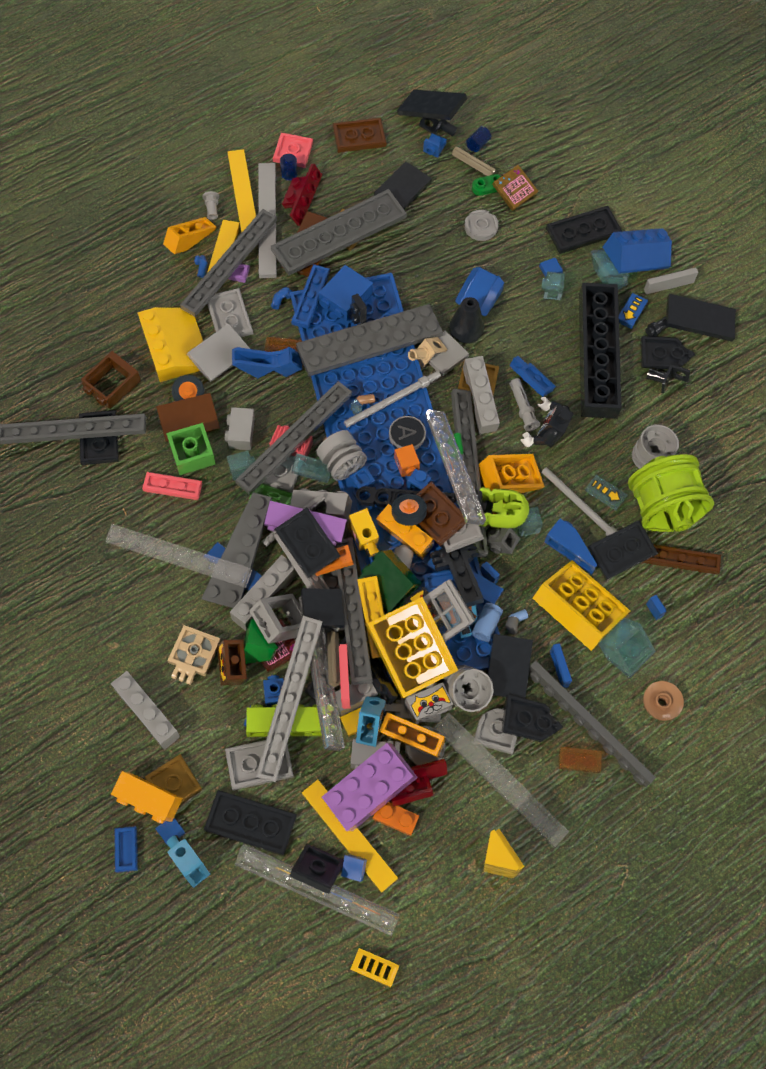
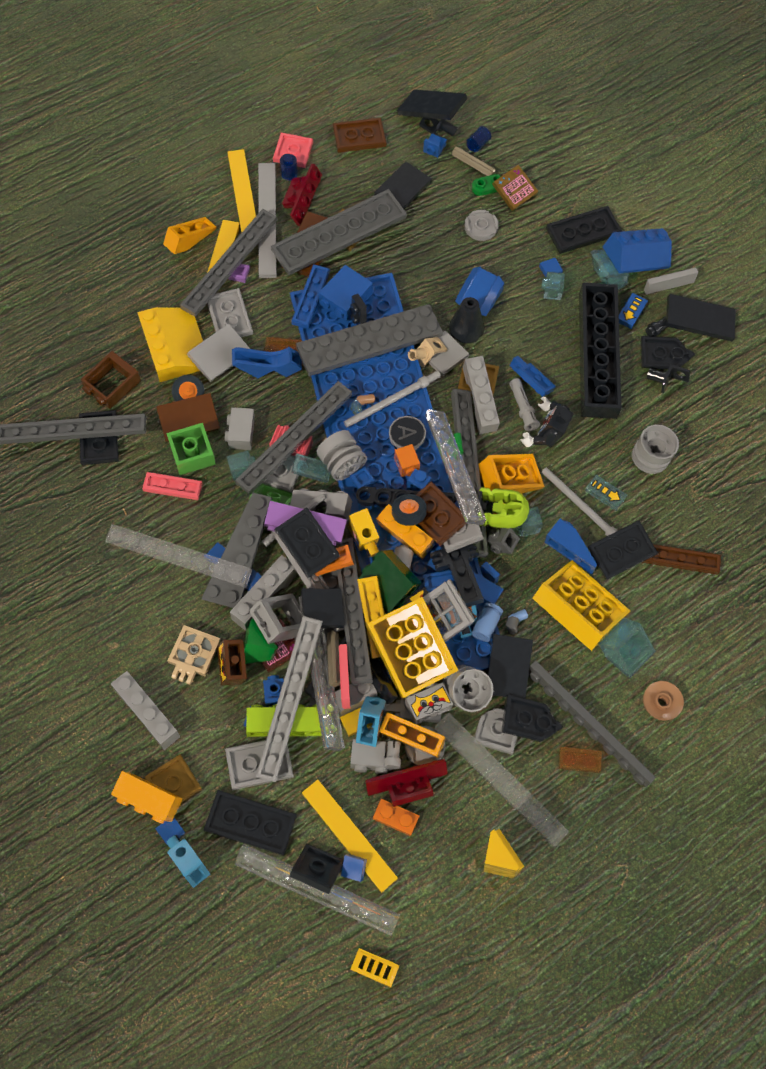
(126, 849): blue tile -> none
(203, 265): blue arm -> none
(211, 201): light grey pin -> none
(278, 296): blue arm -> none
(369, 787): medium lavender brick -> none
(560, 665): blue tile -> none
(656, 607): blue tile -> none
(670, 493): lime wheel -> none

